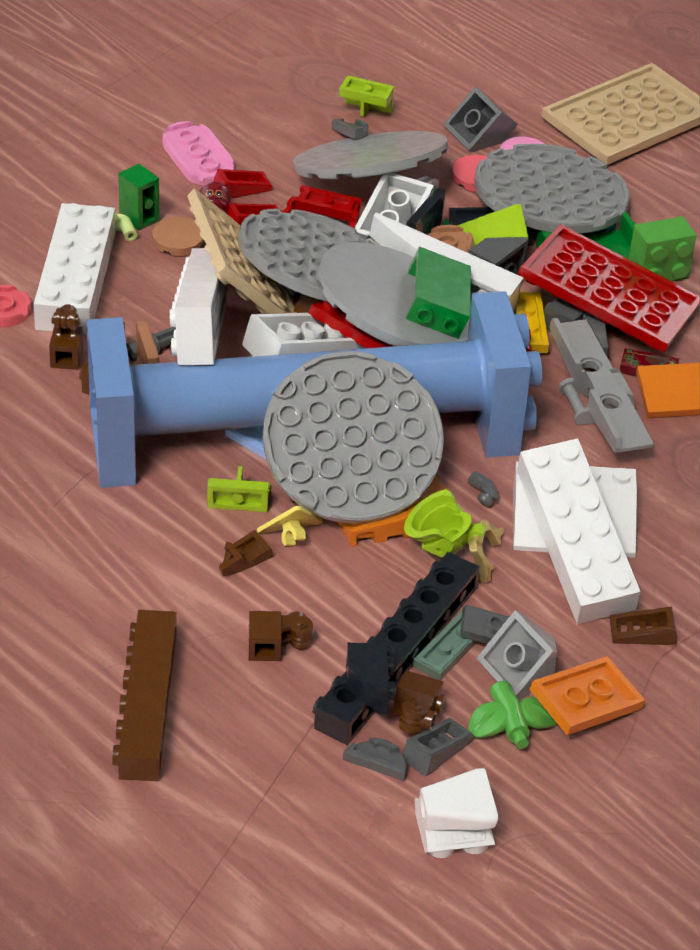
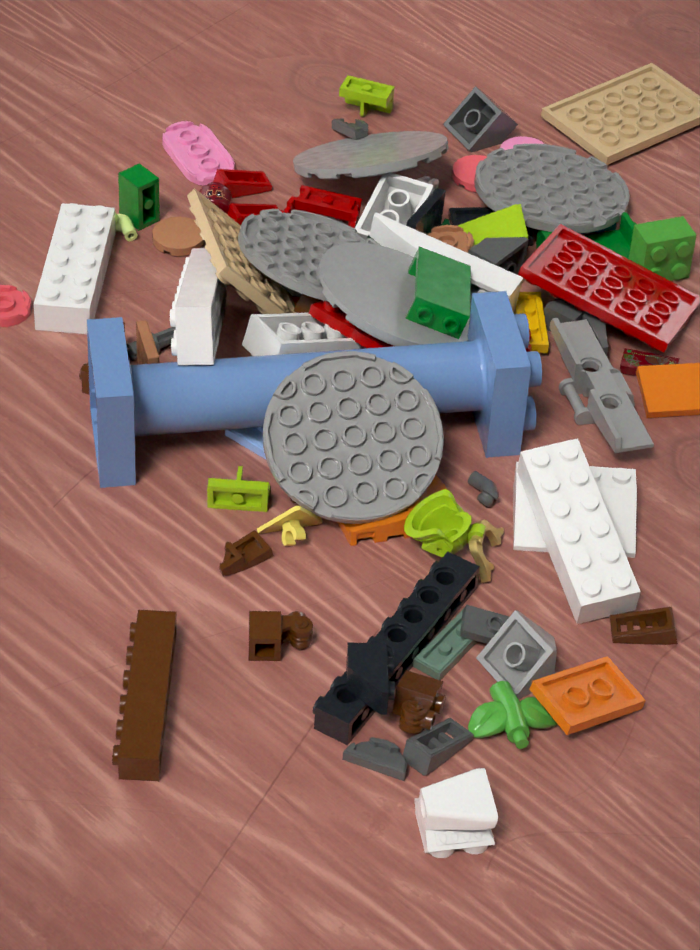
(66, 339): reddish brown brick -> none

